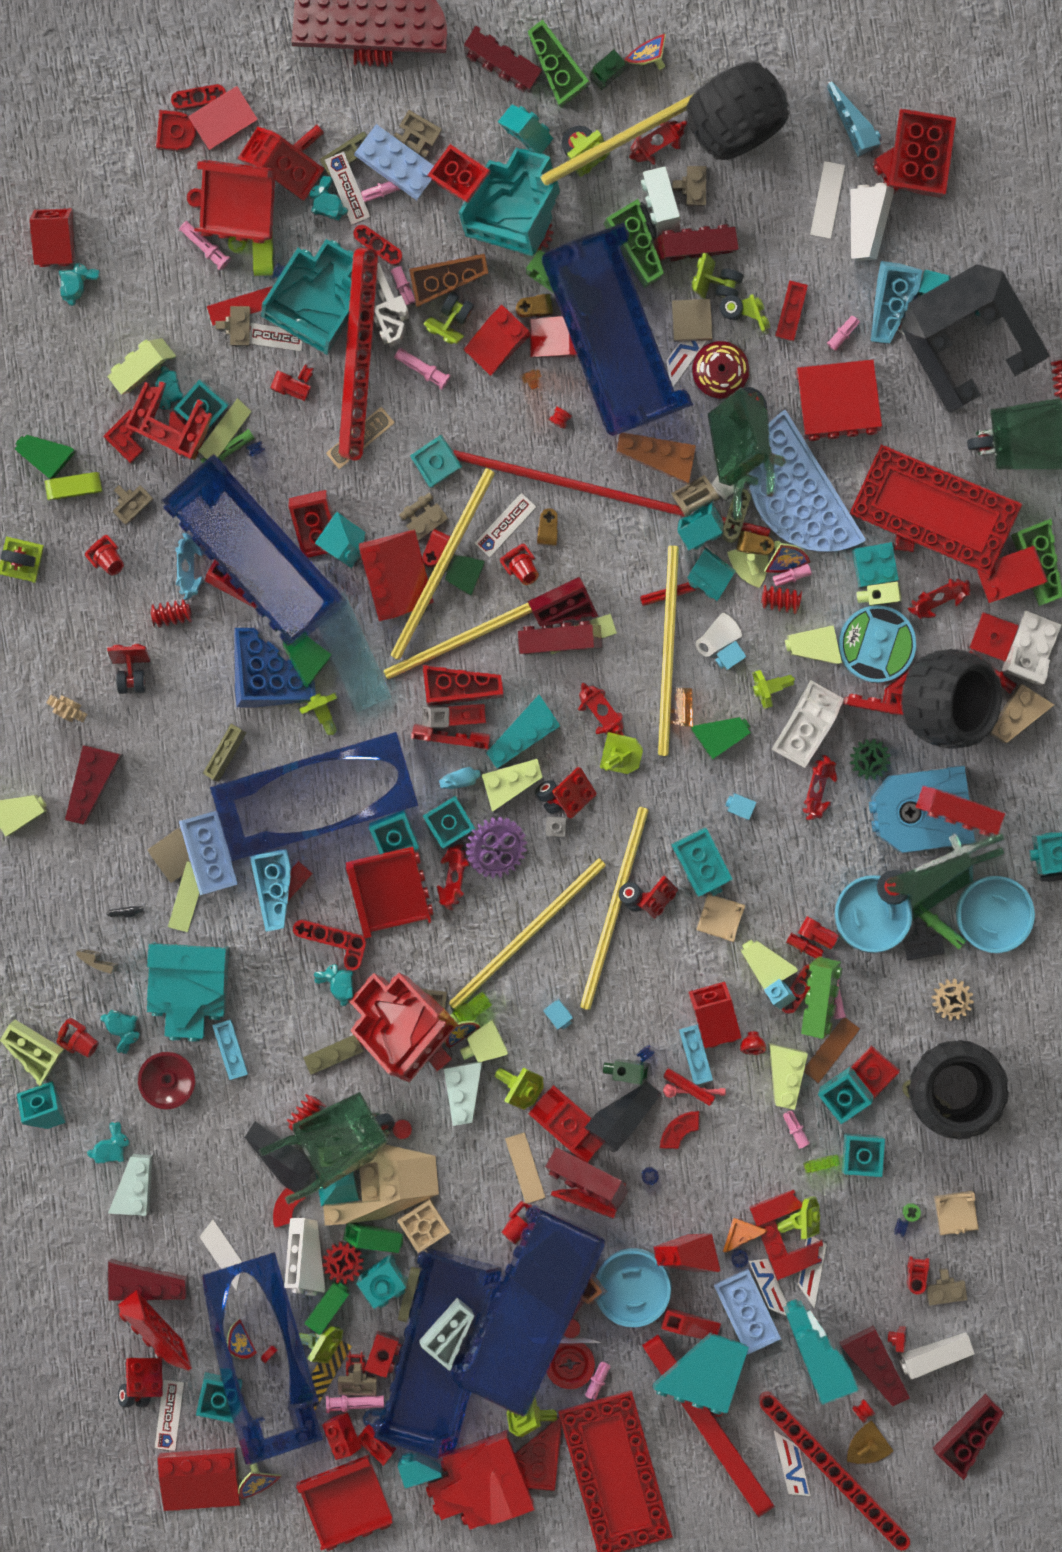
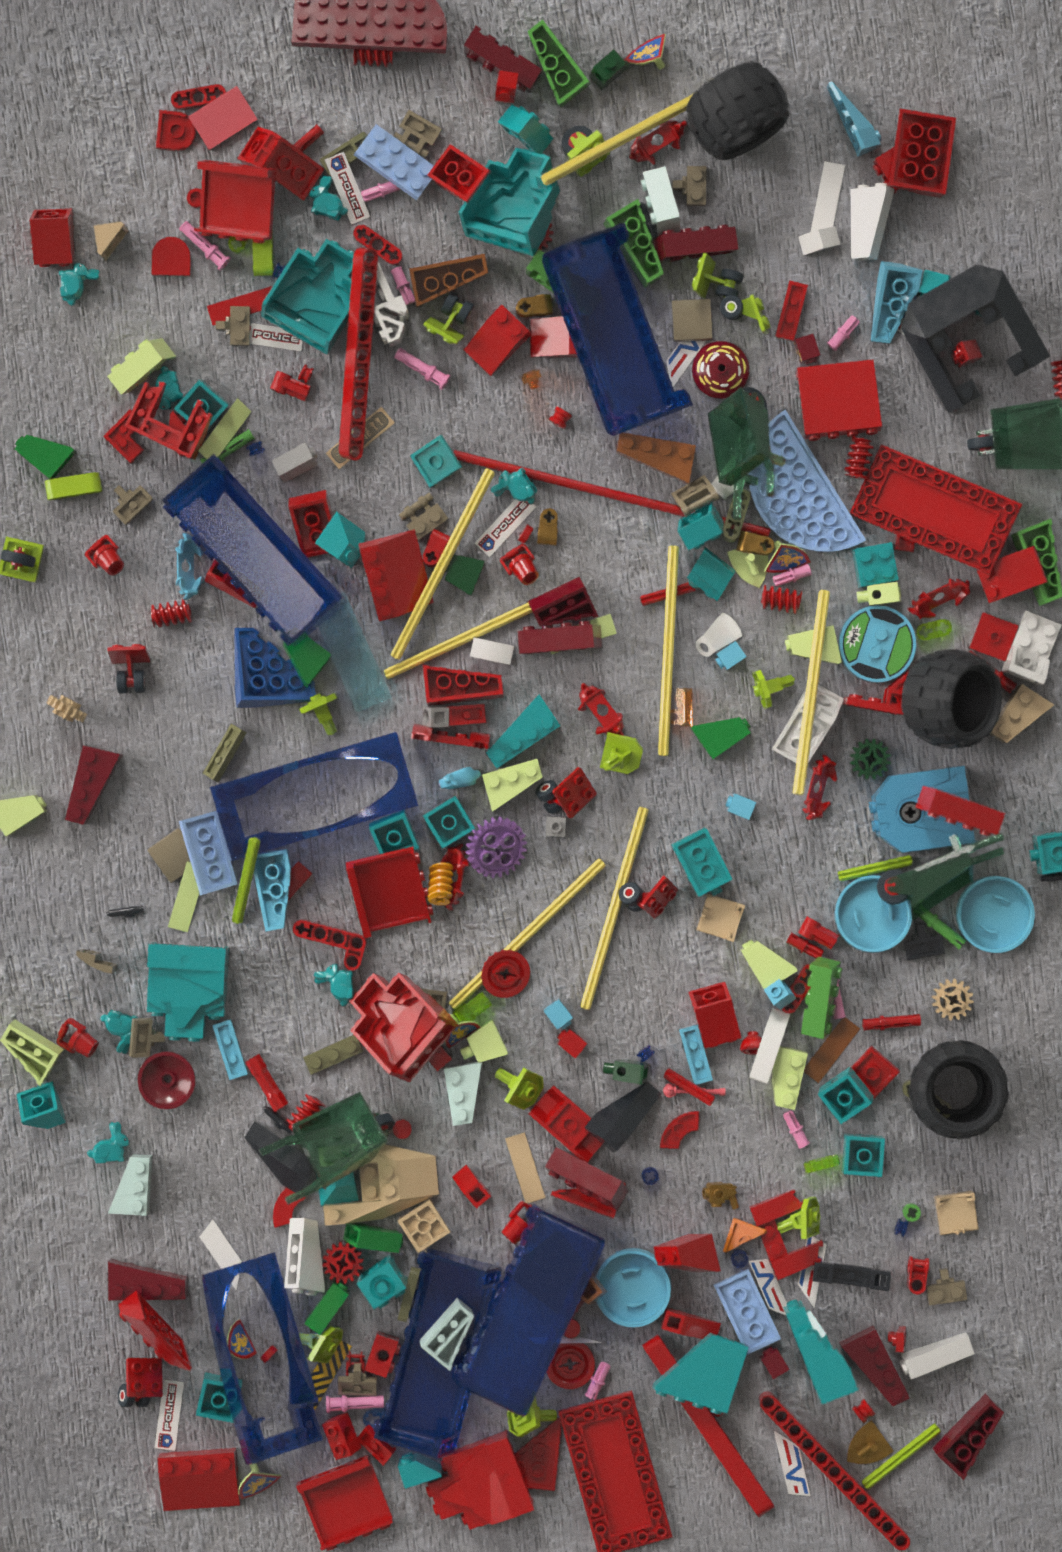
(108, 237): none -> tan slope
(143, 1037): none -> dark tan hinge
(171, 258): none -> red tile
(246, 879): none -> lime axle
(265, 1080): none -> red axle
(278, 1121): none -> black piece
(295, 462): none -> light grey brick
(440, 883): none -> light orange piece
(471, 1186): none -> red slope
(491, 651): none -> white slope
(506, 87): none -> red slope
(511, 983): none -> red gear
(518, 485): none -> teal animal
(525, 534): none -> red tile
(571, 1042): none -> red brick
(718, 1192): none -> pearl gold piece
(769, 1046): none -> white slope
(774, 1362): none -> dark red brick
(807, 349): none -> dark red brick
(811, 692): none -> light yellow axle
(819, 240): none -> white slope
(851, 1275): none -> black slope
(858, 456): none -> red piece
(875, 868): none -> lime axle
(891, 1022): none -> red pin
(901, 1456): none -> lime axle
(932, 625): none -> clear neon green beam
(966, 353): none -> red slope

